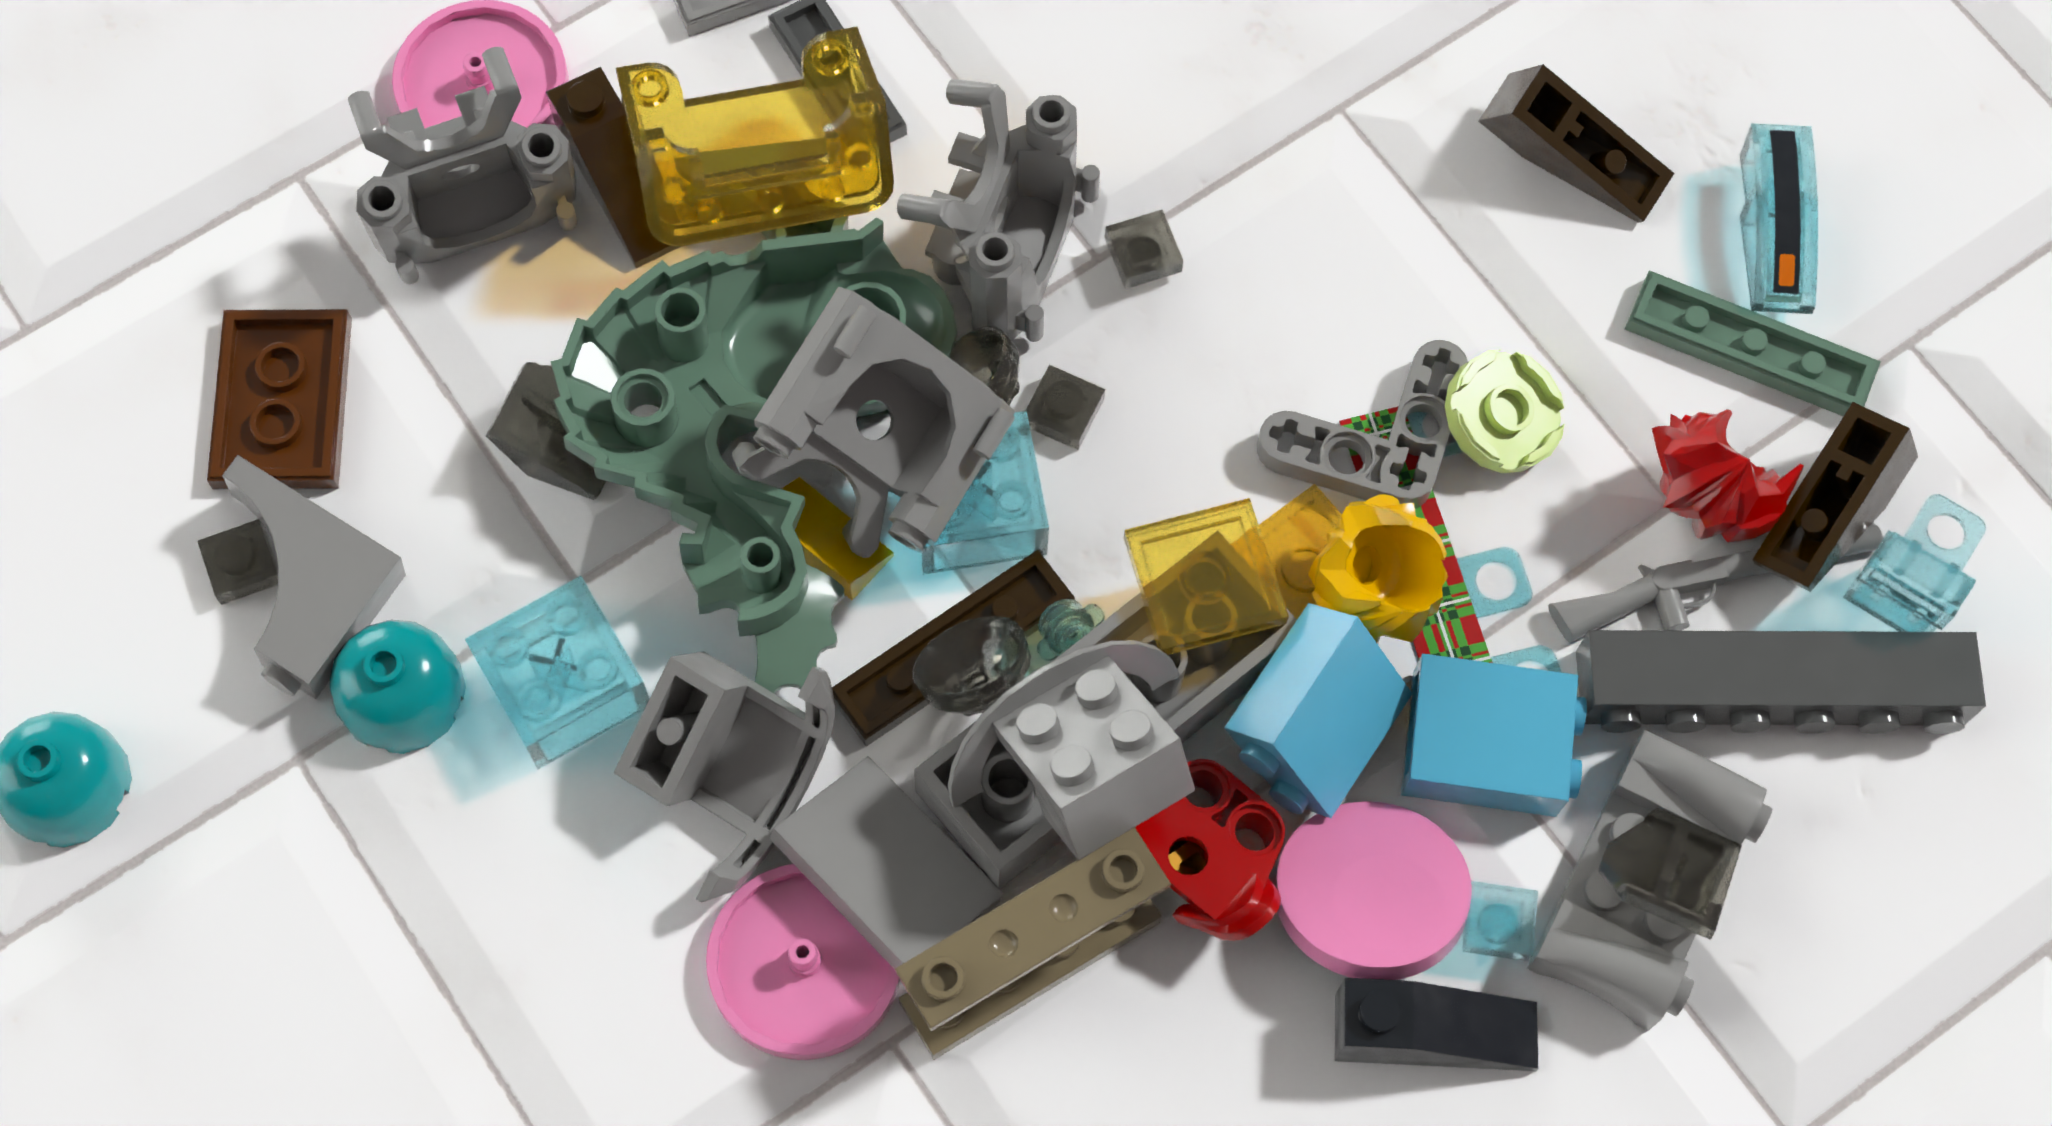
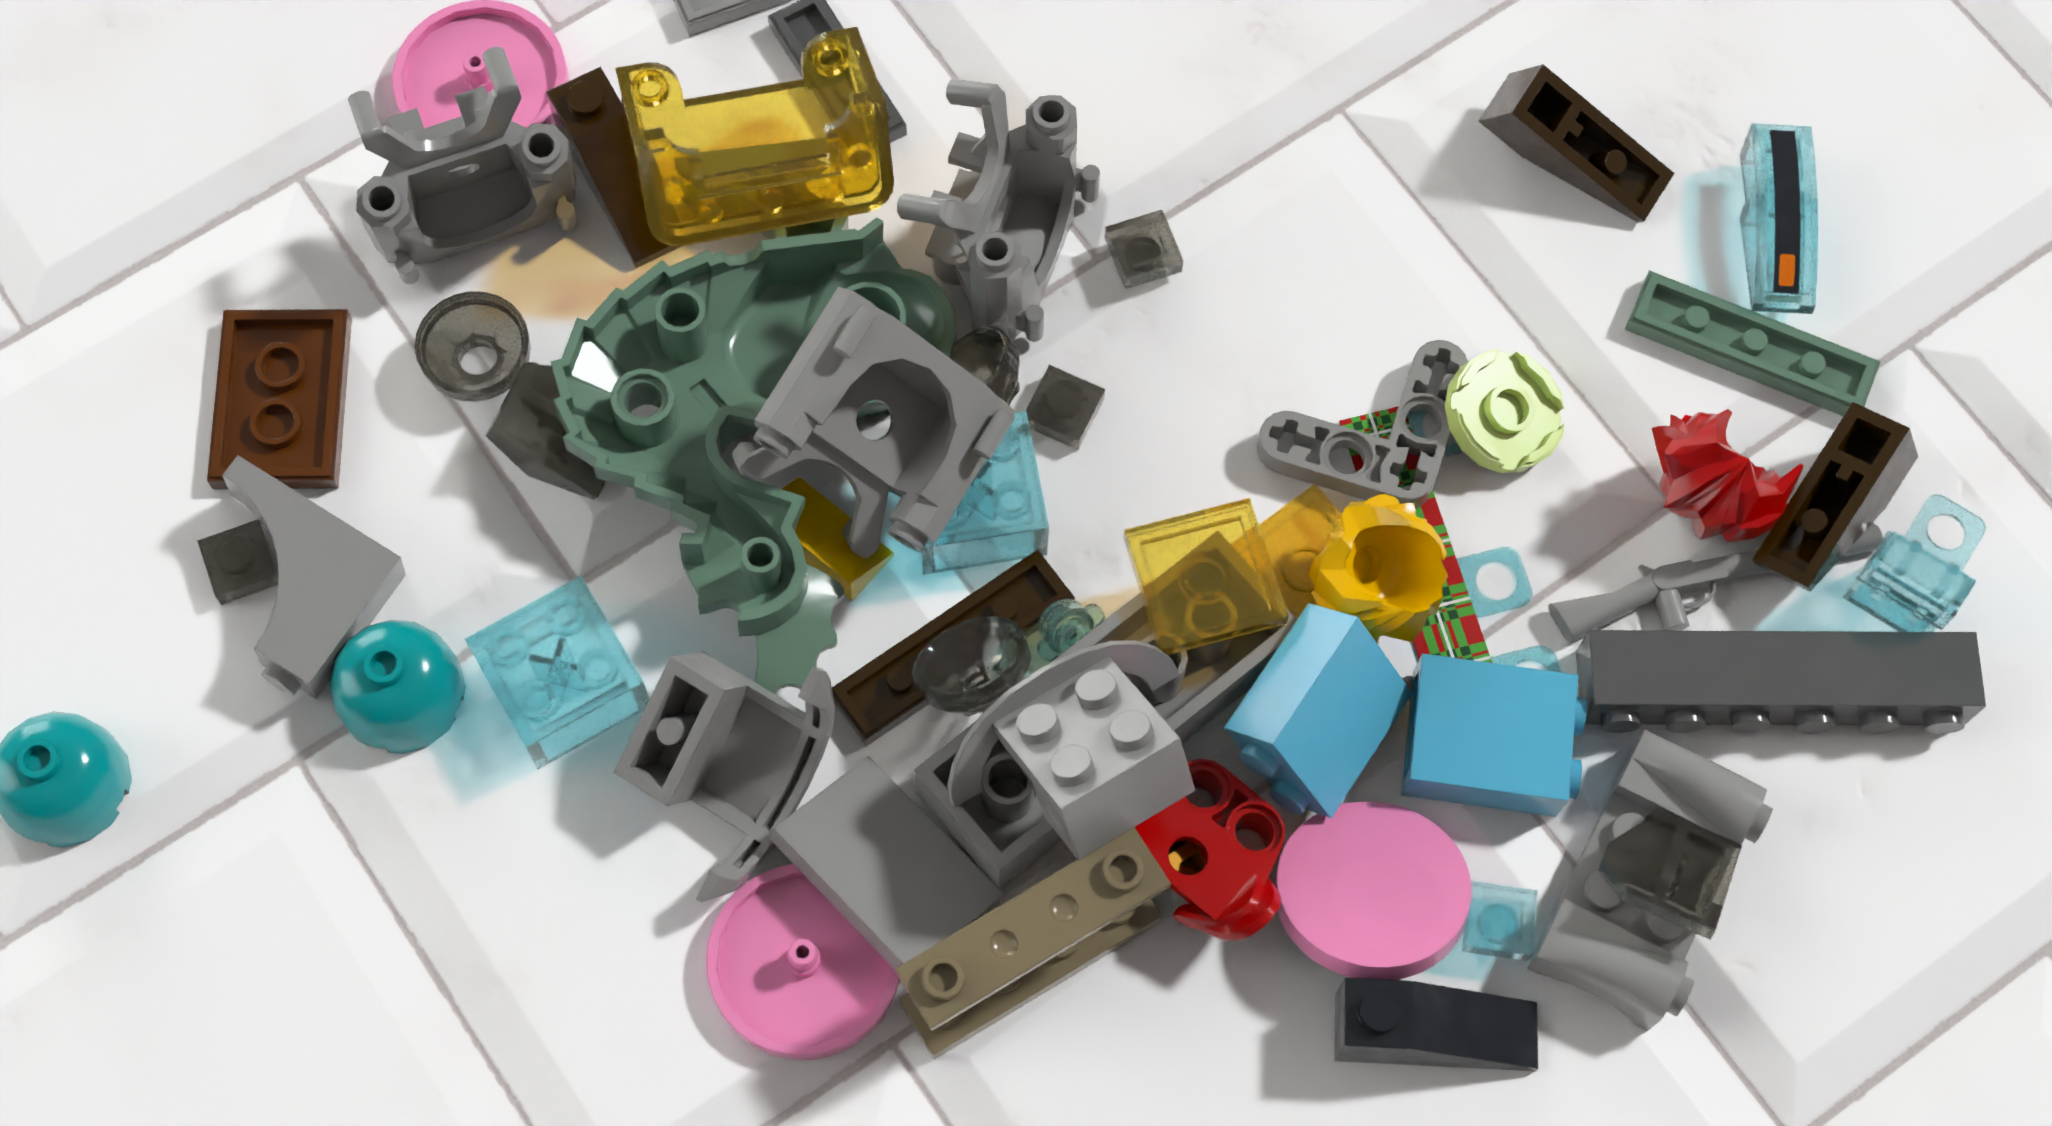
(466, 323): none -> clear smoke piece

